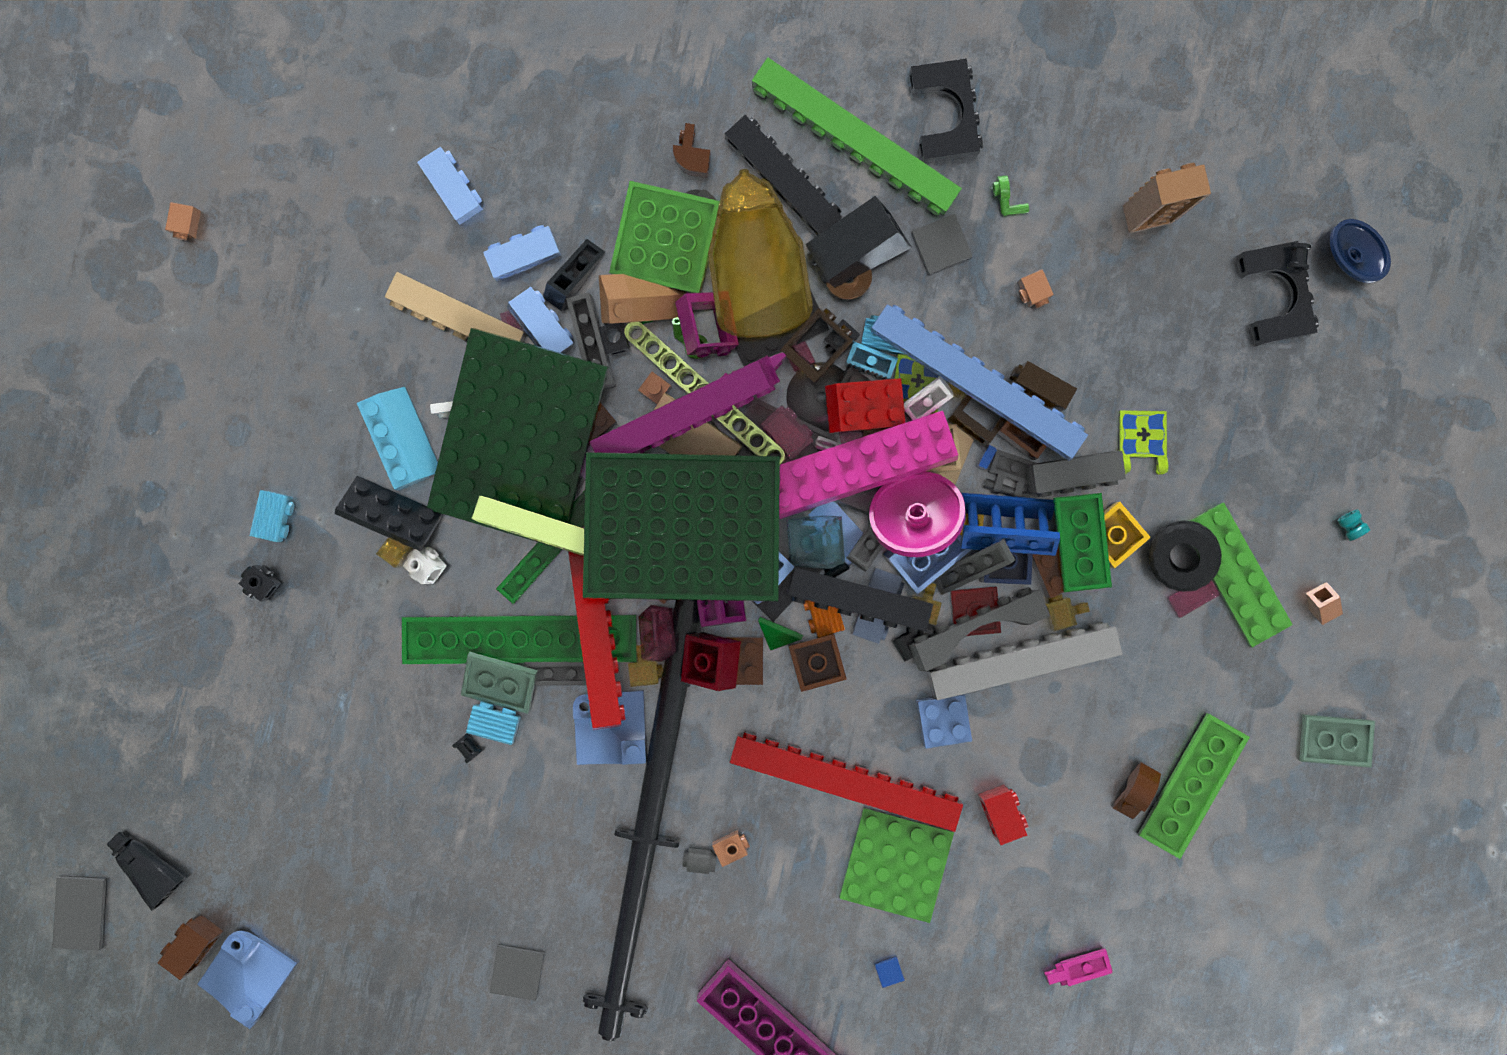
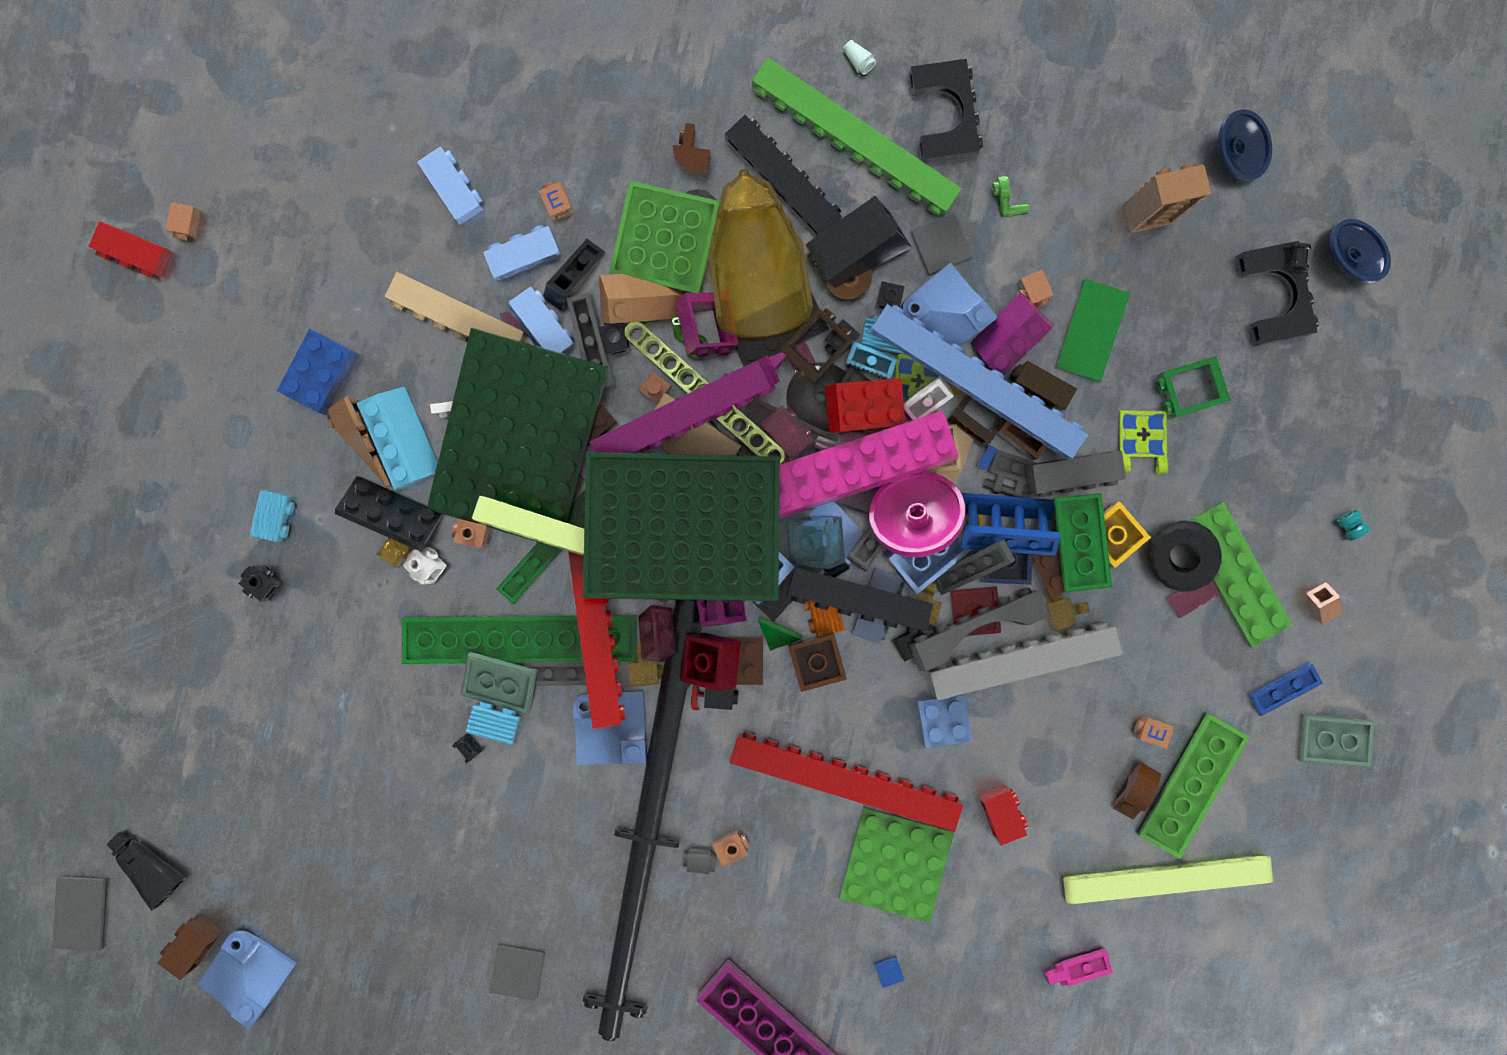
(129, 250): none -> red brick
(317, 372): none -> blue brick
(351, 426): none -> medium nougat wedge
(470, 533): none -> nougat brick
(555, 200): none -> nougat brick
(695, 693): none -> red piece
(720, 699): none -> black brick
(859, 57): none -> light aqua cone
(889, 294): none -> black brick
(949, 307): none -> medium blue slope
(1012, 334): none -> magenta slope
(1092, 330): none -> green tile
(1153, 731): none -> nougat brick
(1168, 879): none -> yellowish green beam
(1215, 380): none -> green window
(1245, 145): none -> dark blue dish
(1285, 689): none -> blue tile

